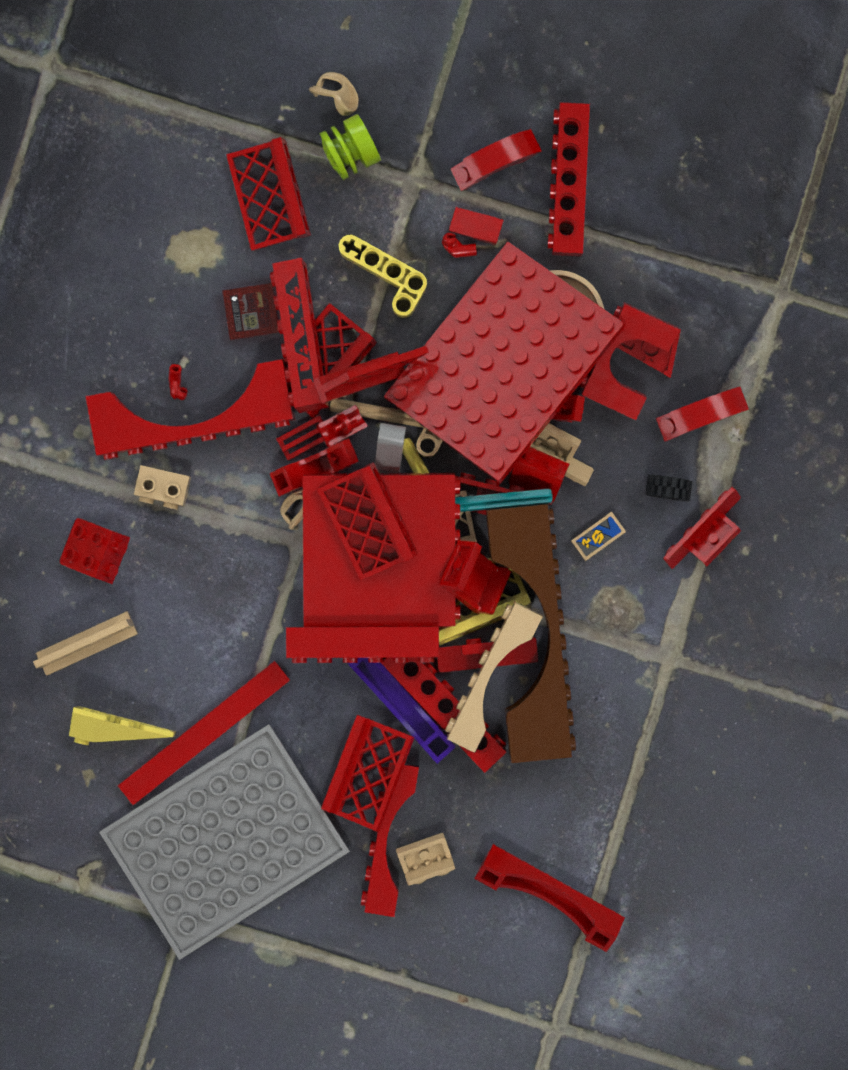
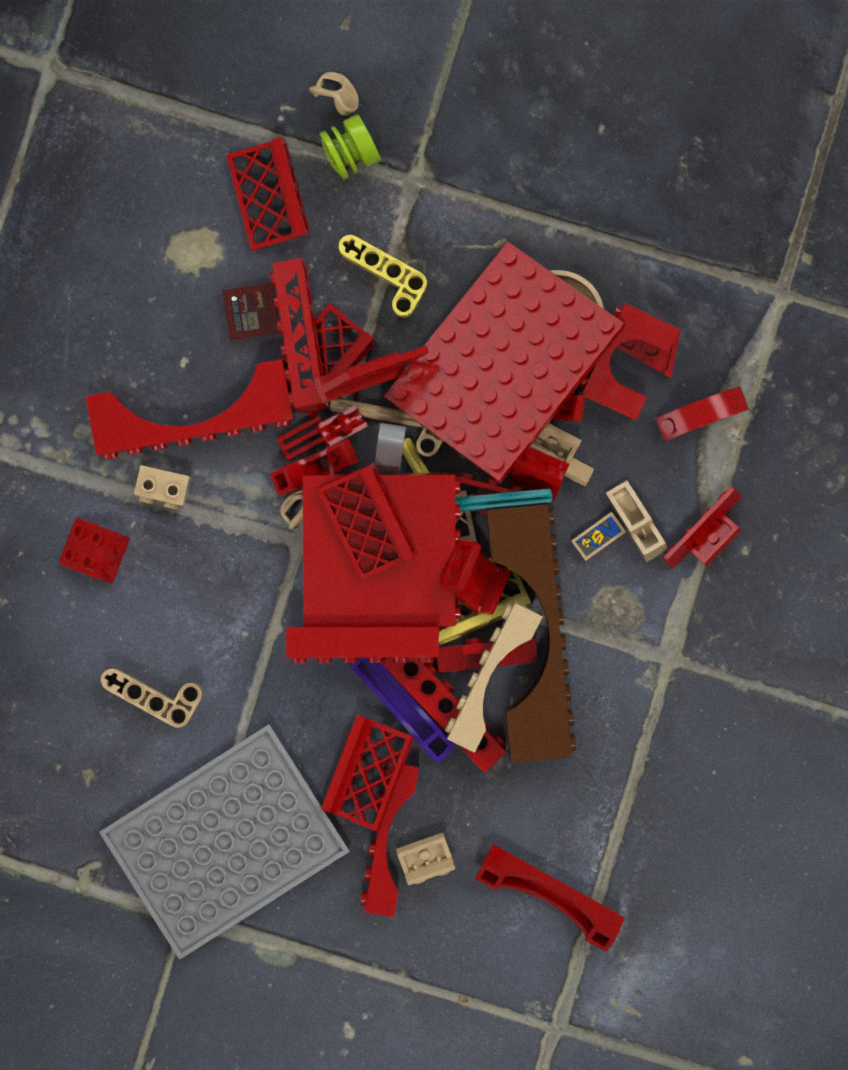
(86, 643): tan fence -> none
(96, 726): light yellow wedge -> none
(149, 693): none -> tan beam
(174, 378): red arm -> none
(204, 732): red tile -> none
(455, 248): red arm -> none
(476, 225): red slope -> none
(495, 157): red arch -> none
(577, 115): red brick -> none
(637, 521): none -> tan slope
(669, 487): black tyre -> none

